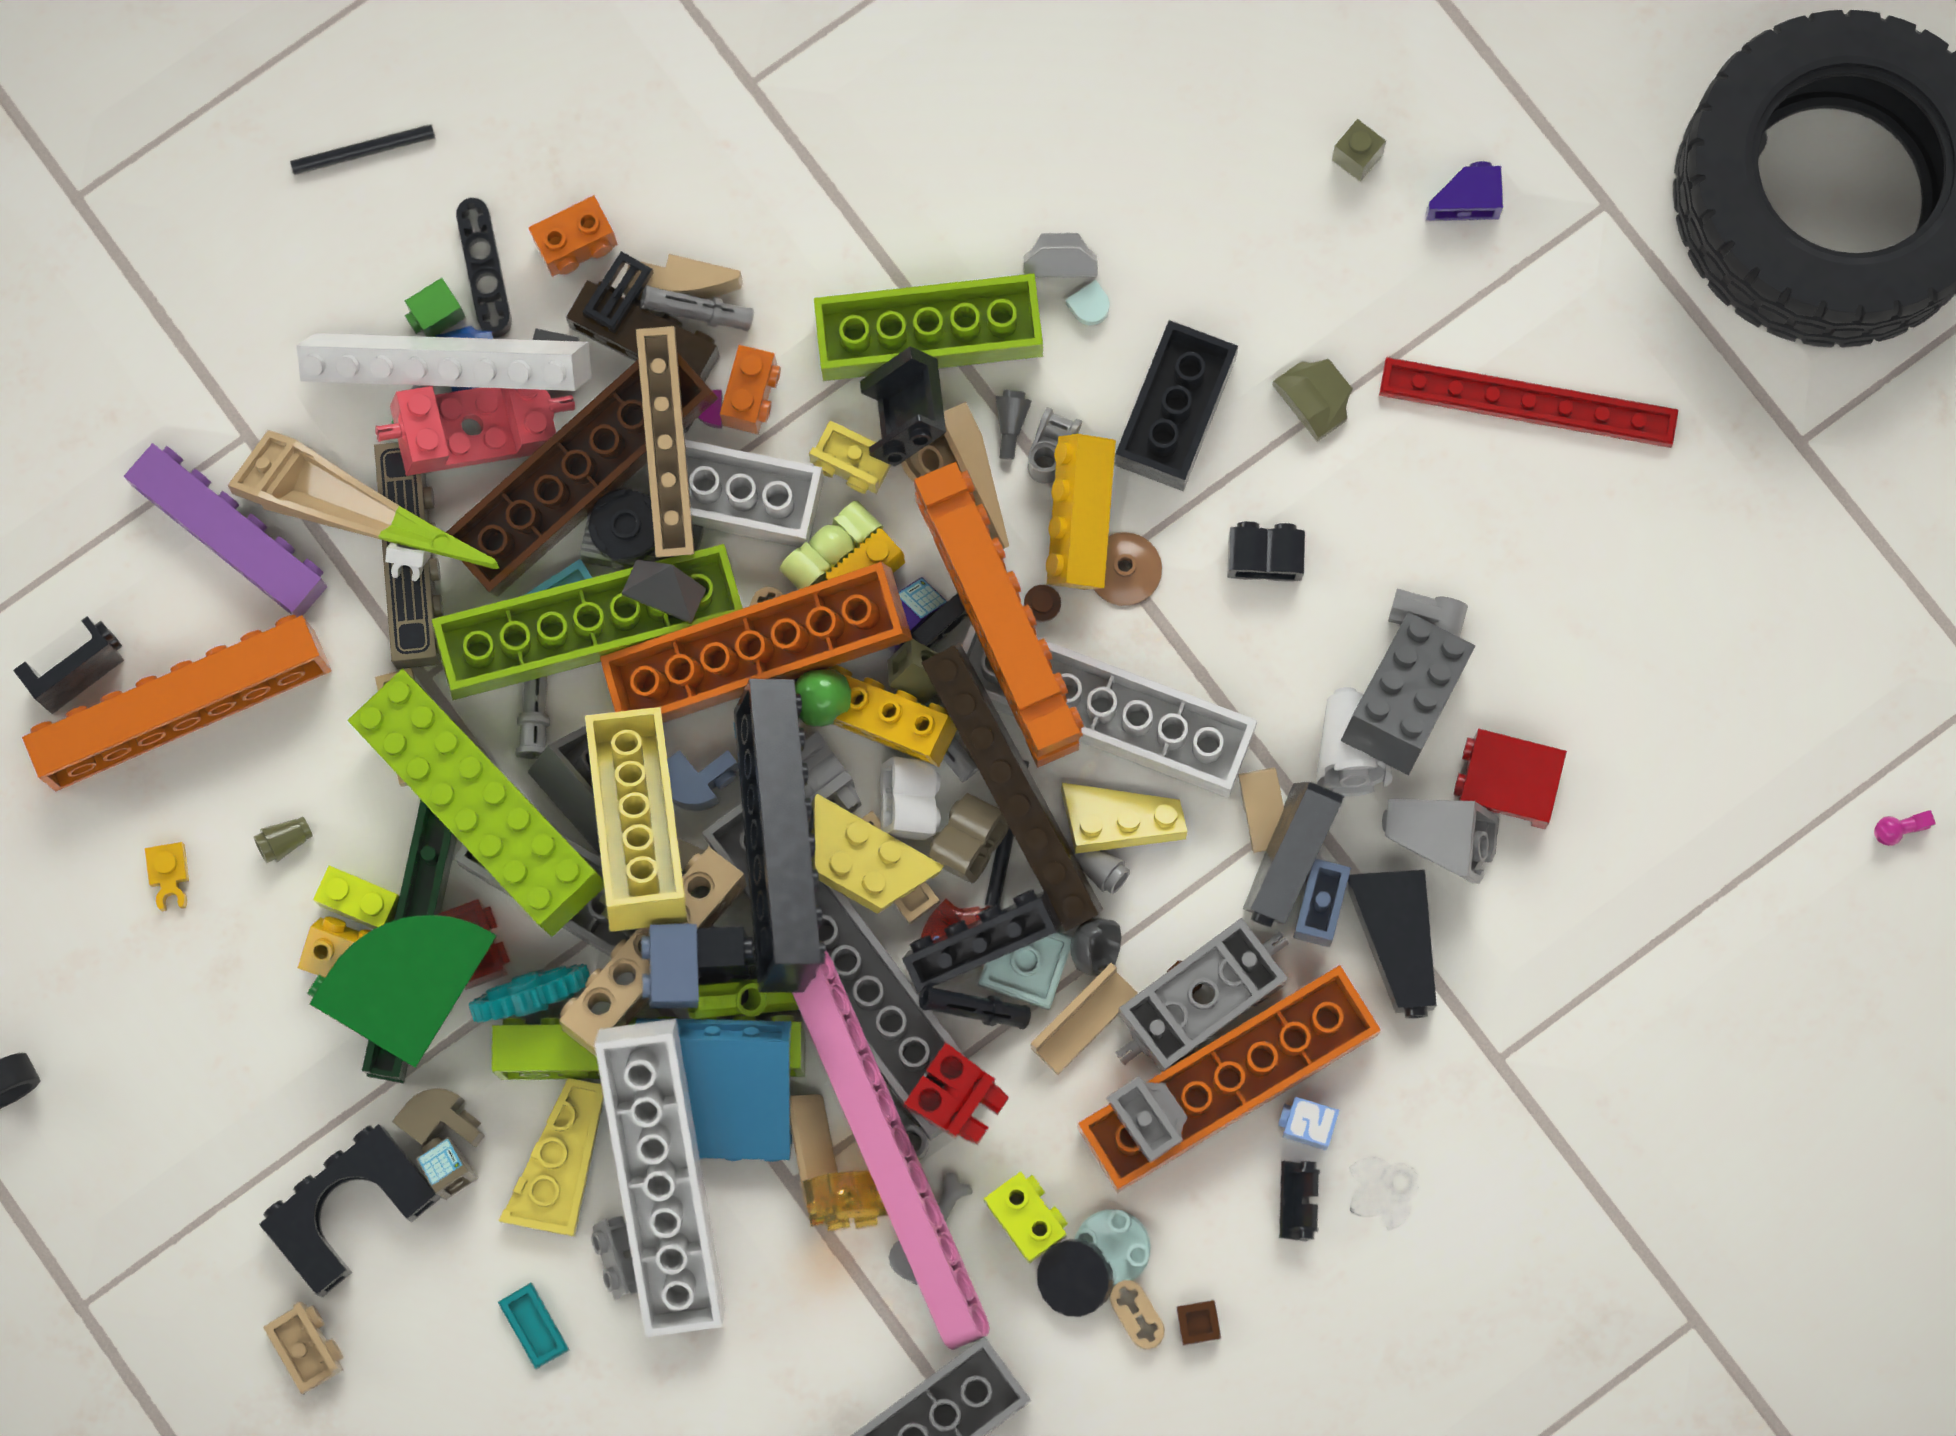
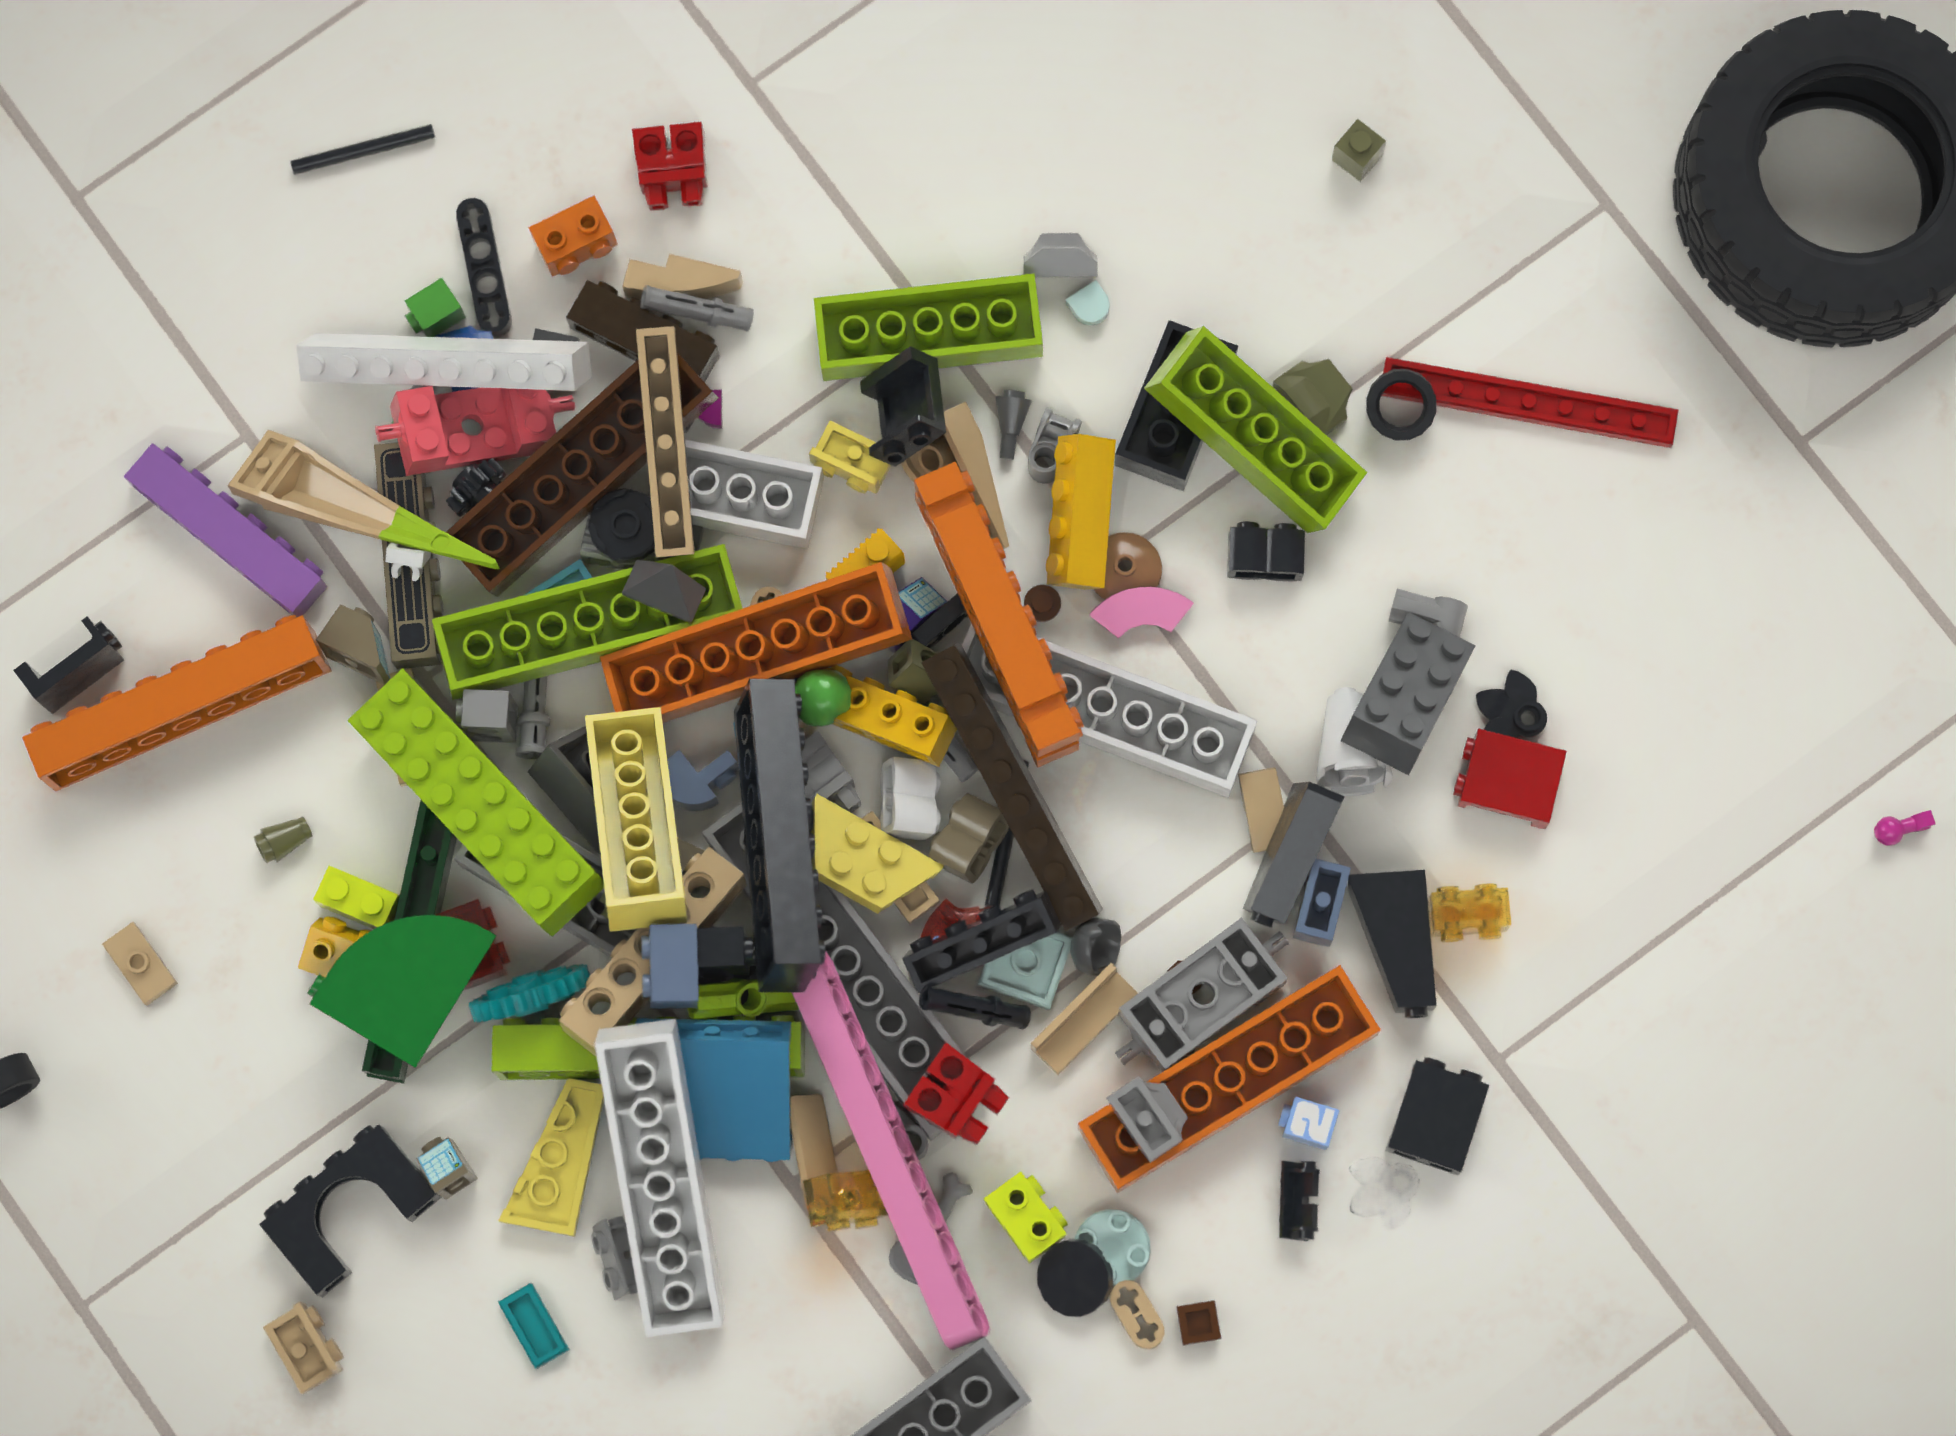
(139, 963): none -> tan plate
(167, 869): yellow plate -> none
(355, 643): none -> dark tan slope
(431, 1110): dark tan brick -> none
(474, 485): none -> black gear
(488, 715): none -> light grey brick
(602, 318): black tile -> none
(671, 169): none -> red hips
(749, 388): orange brick -> none
(830, 545): yellowish green piece -> none
(1104, 870): light grey cone -> none
(1120, 819): light yellow wing -> none
(1141, 607): none -> bright pink tile
(1255, 430): none -> lime brick
(1401, 432): none -> black tyre
(1438, 1116): none -> black panel
(1445, 832): light grey slope -> none
(1469, 195): dark purple slope -> none
(1469, 912): none -> clear yellow brick
(1507, 706): none -> black plate

